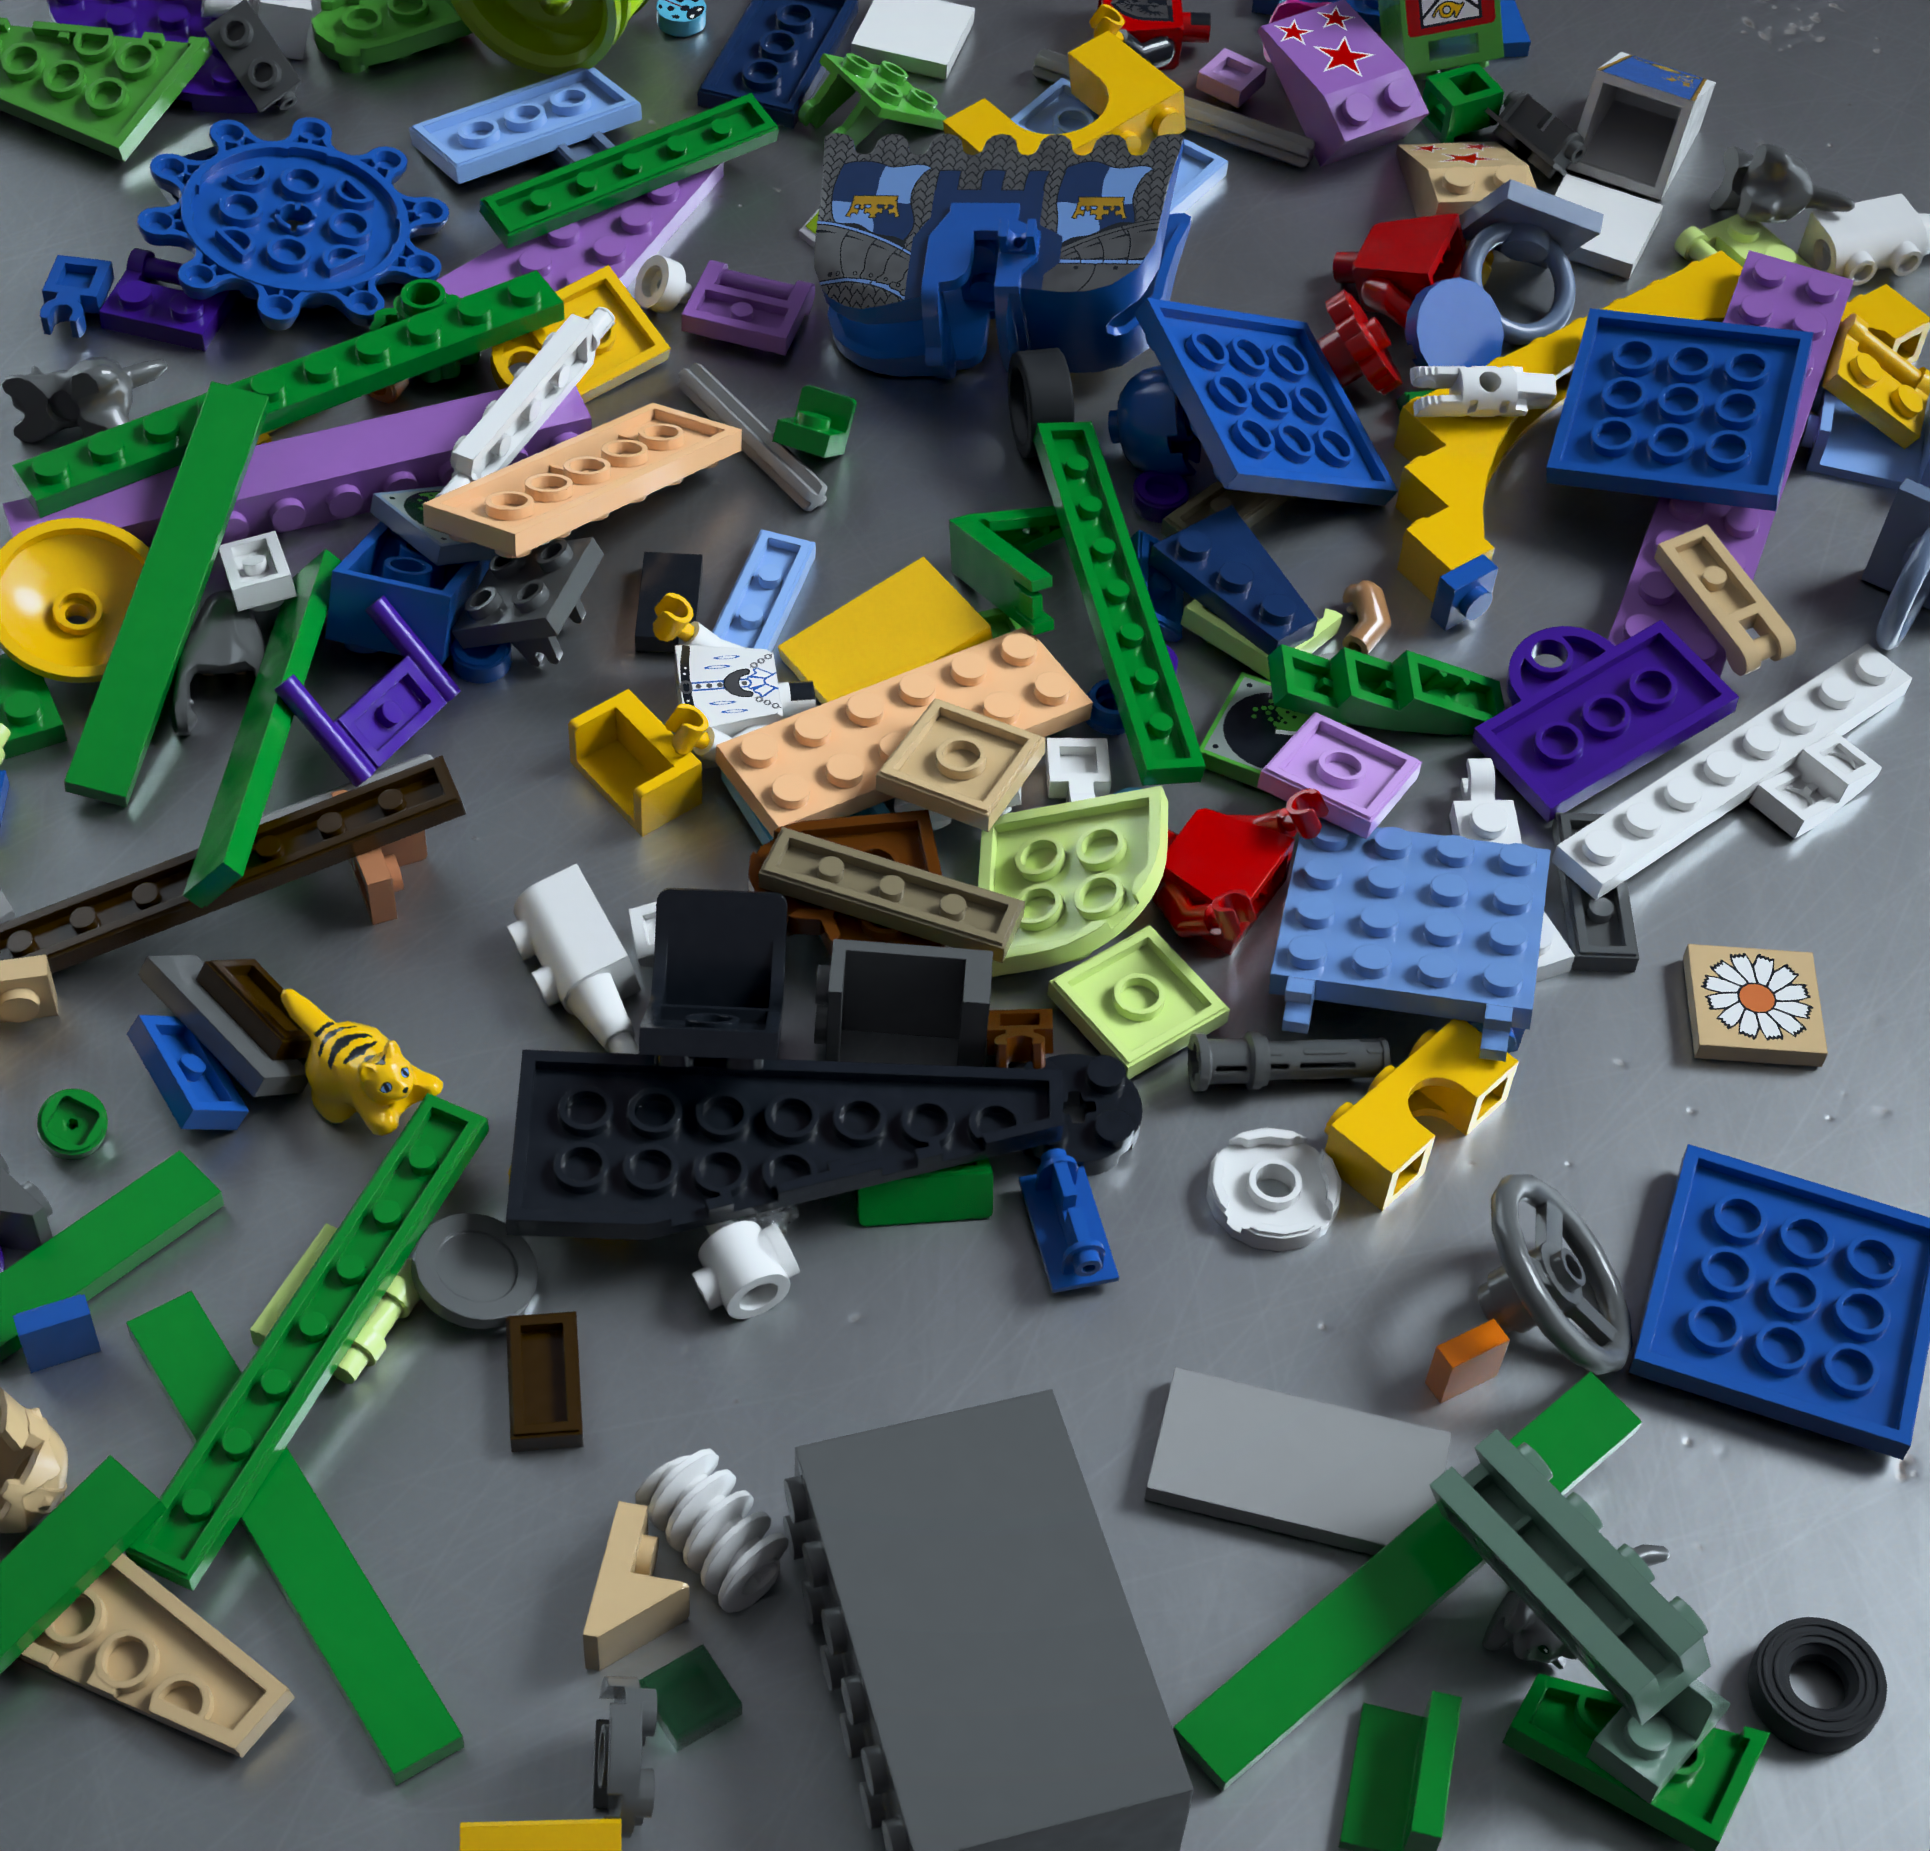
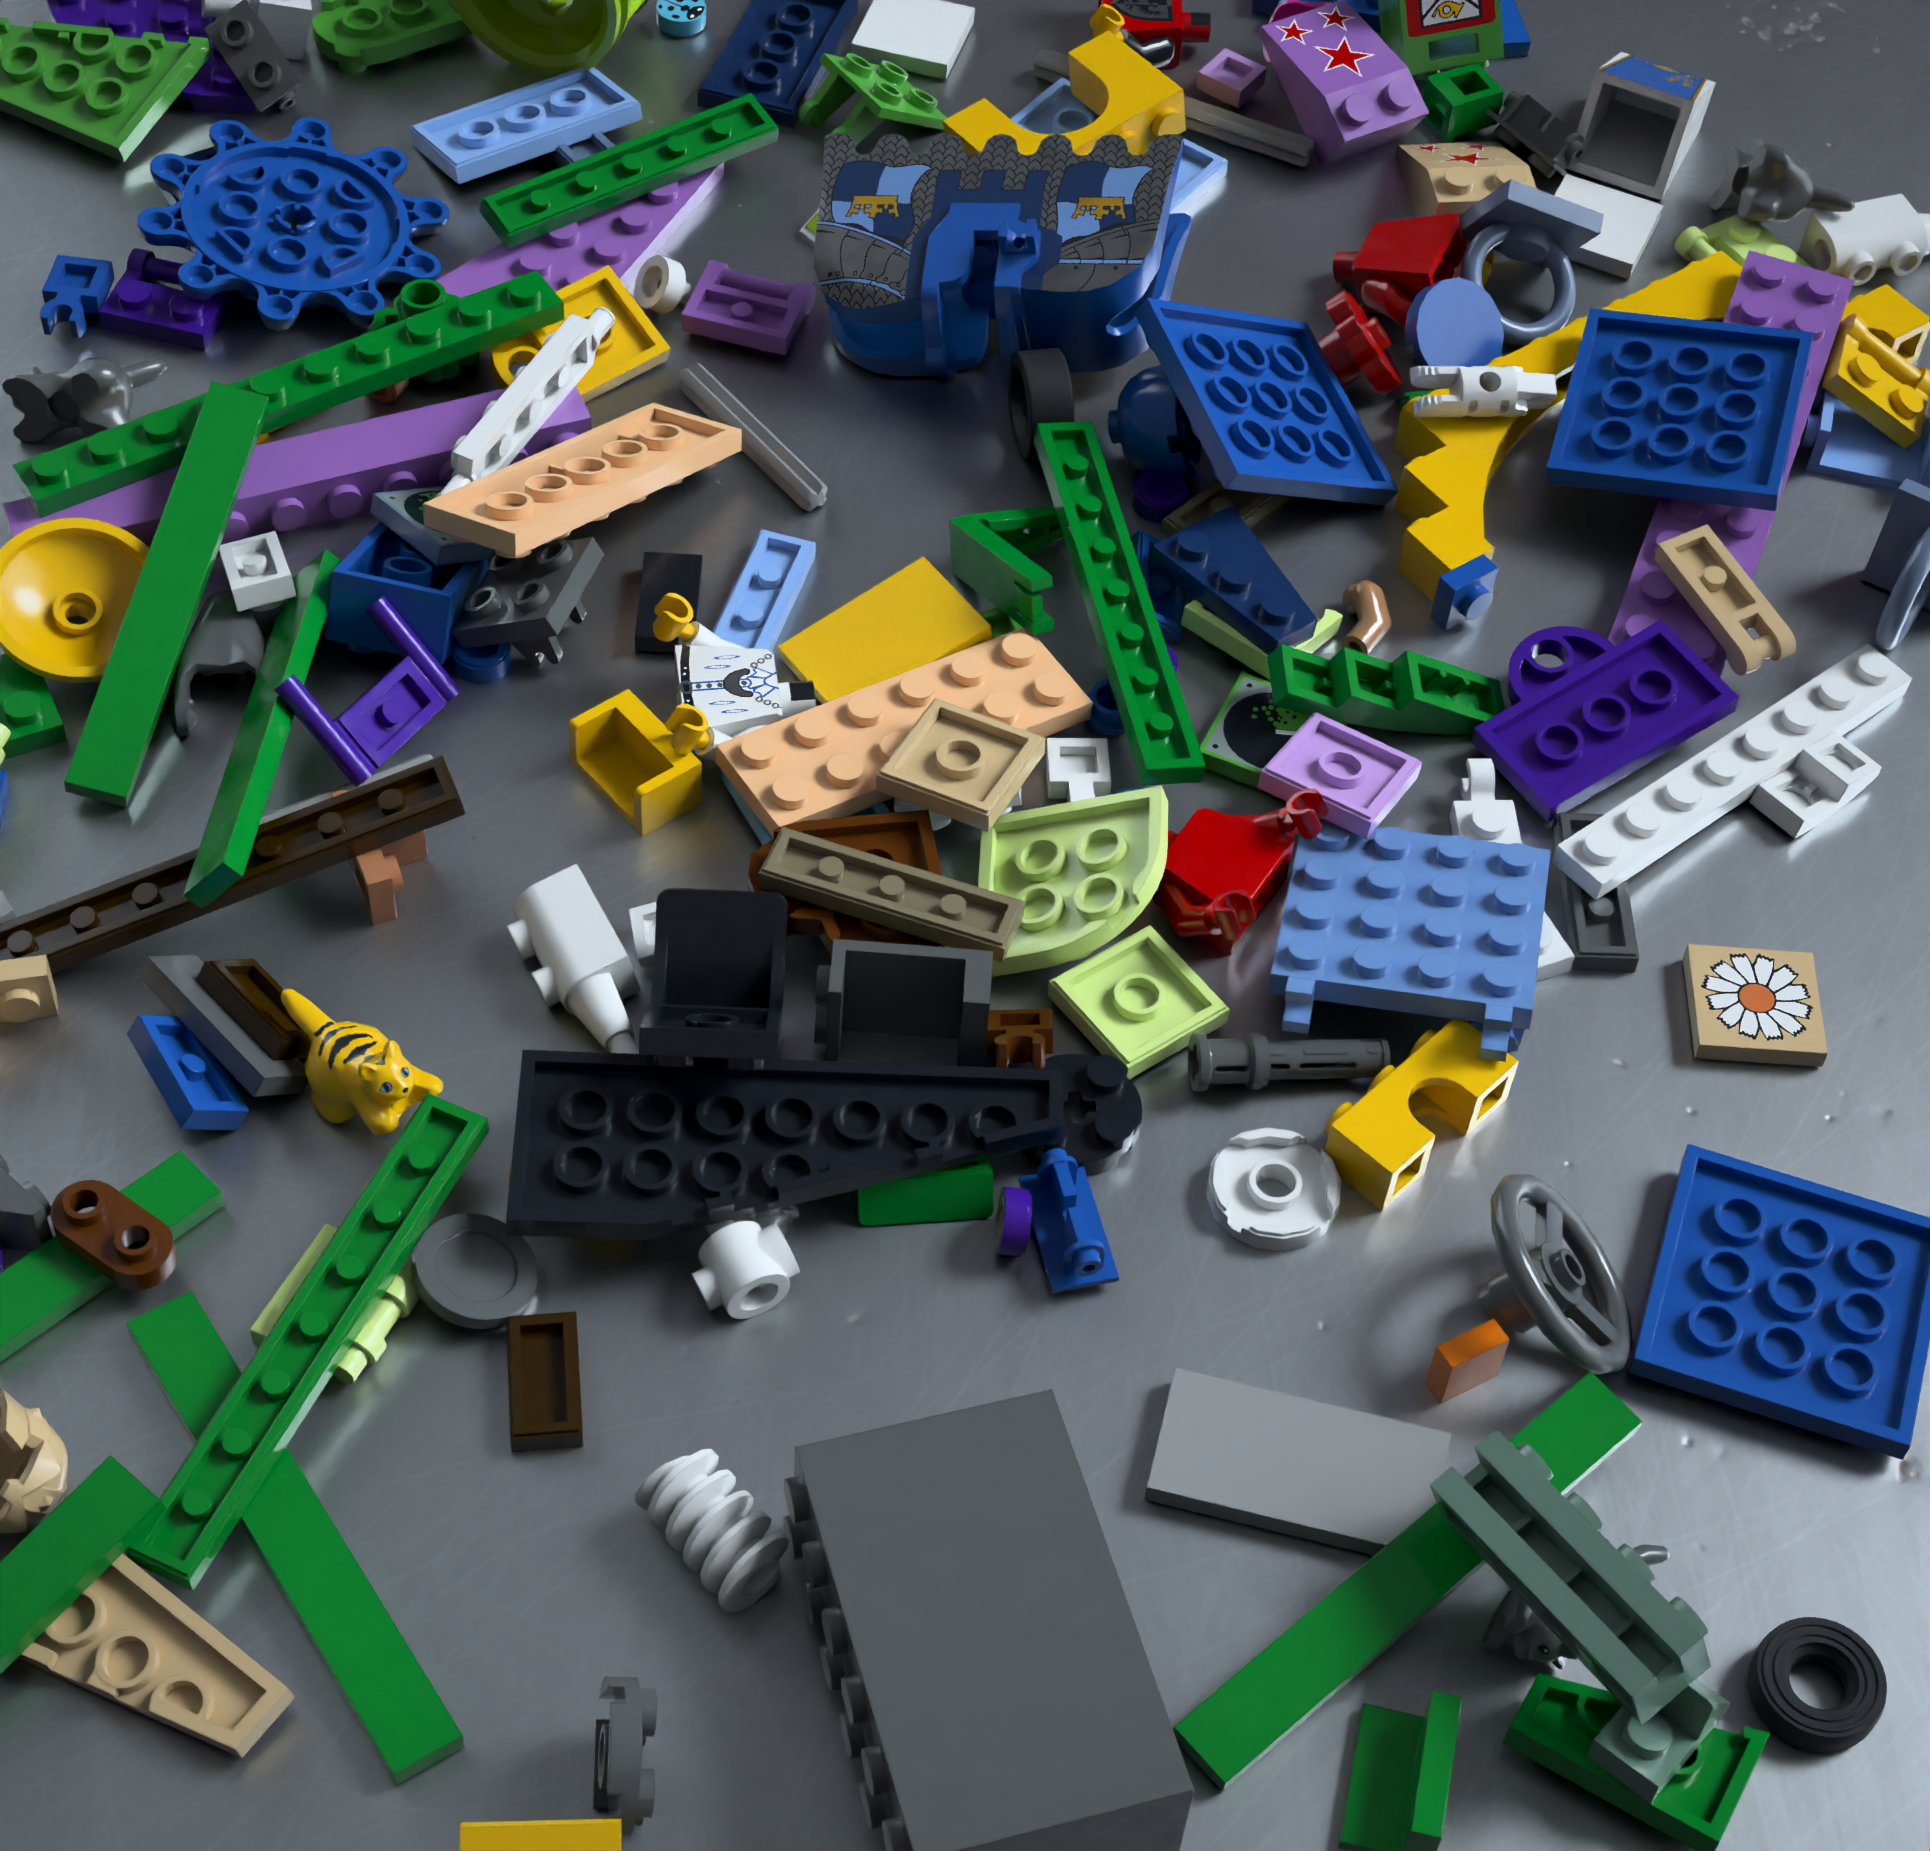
(57, 1333): blue tile -> none
(72, 1124): green tile -> none
(107, 1231): none -> reddish brown plate
(628, 1601): tan slope -> none
(692, 1697): clear green tile -> none
(819, 423): green bracket -> none
(1013, 1221): none -> dark purple tile

